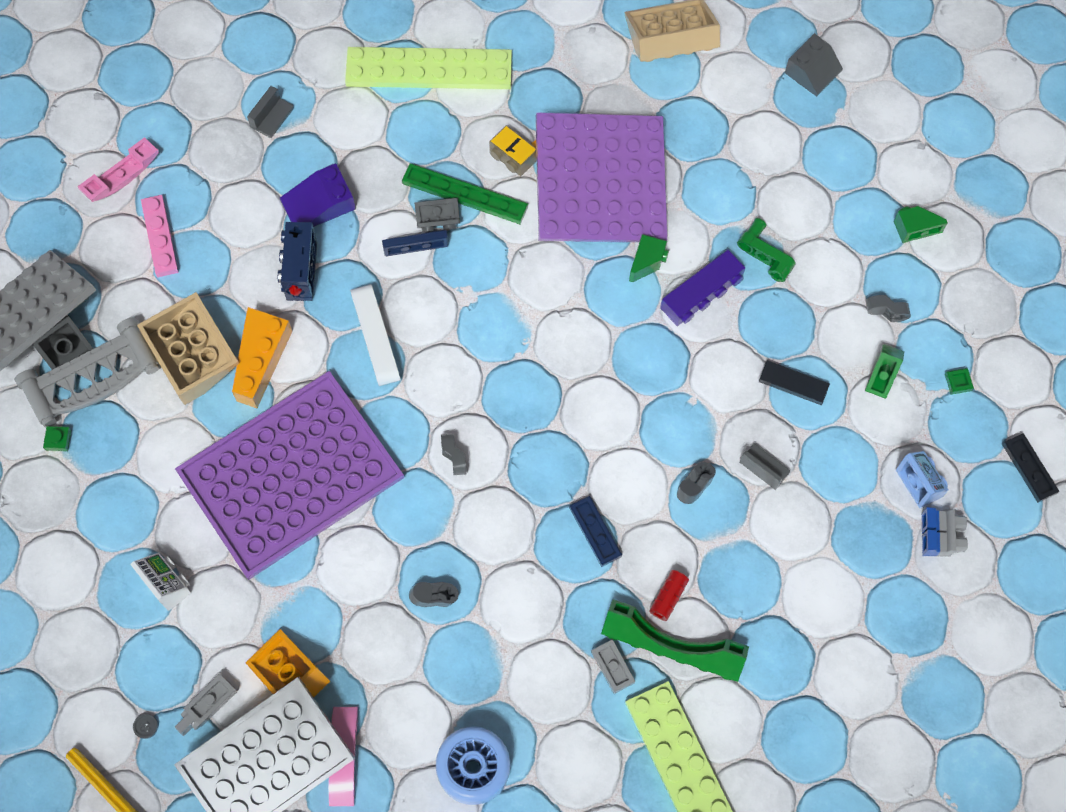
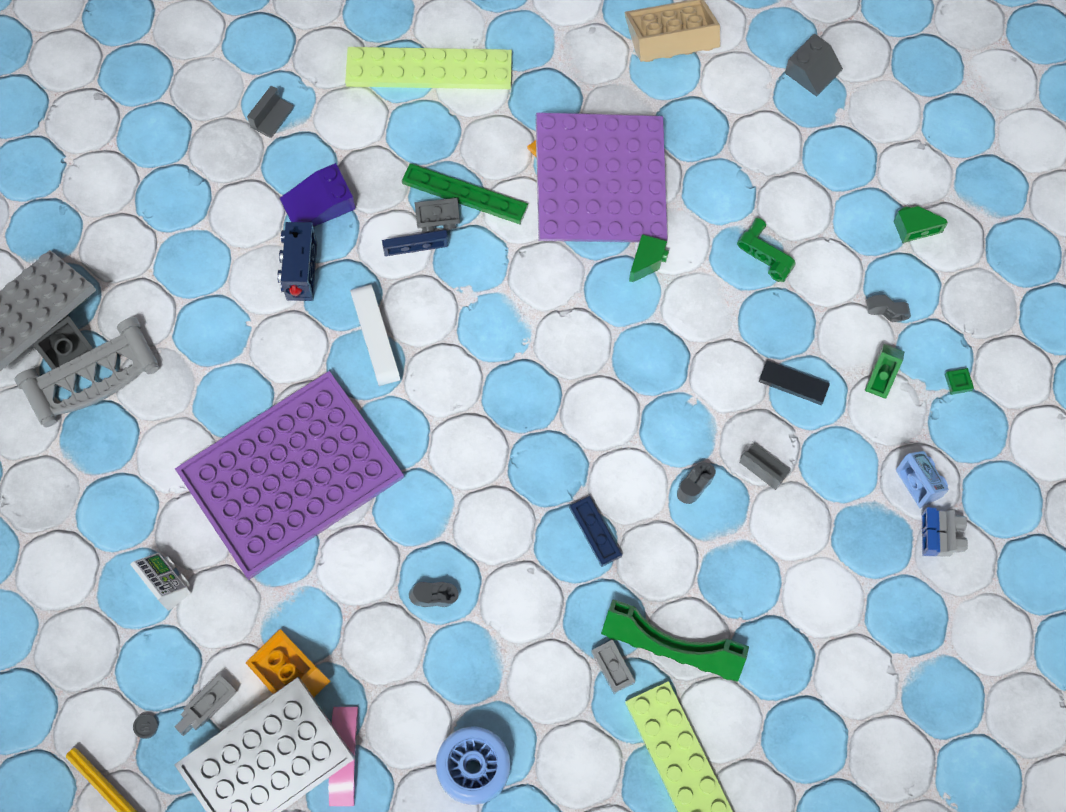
(57, 438): green plate -> none
(121, 173): bright pink slope -> none
(159, 236): bright pink plate -> none
(188, 347): tan slope -> none
(259, 354): light orange wedge -> none
(453, 454): dark grey piece -> none
(512, 151): brick -> none
(669, 595): red axle -> none
(702, 288): dark purple brick -> none
(1030, 468): black tile -> none

